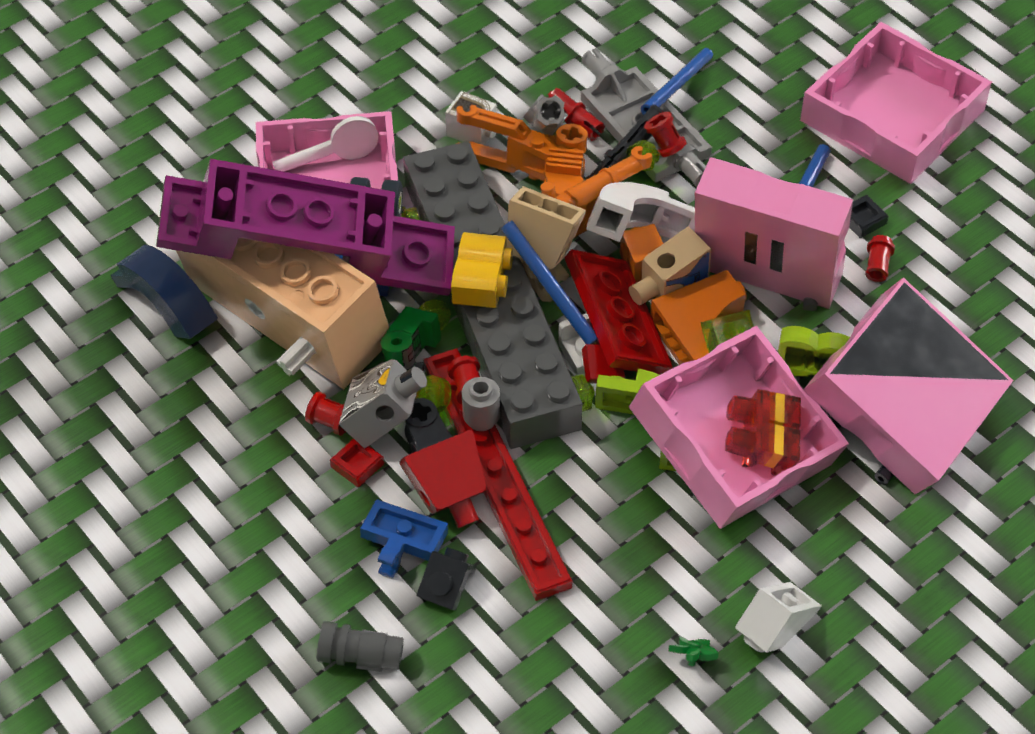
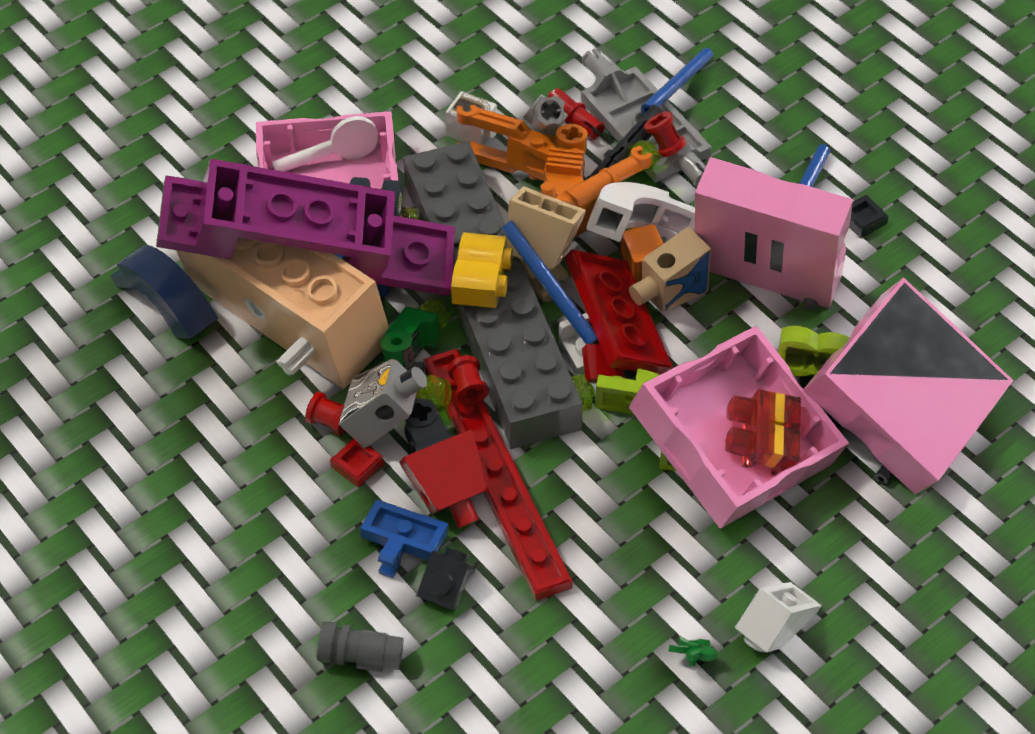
(481, 403): light grey brick -> none
(681, 312): orange arch -> none
(726, 327): clear neon green plate -> none
(880, 251): red pin -> none
(895, 102): bright pink tile -> none

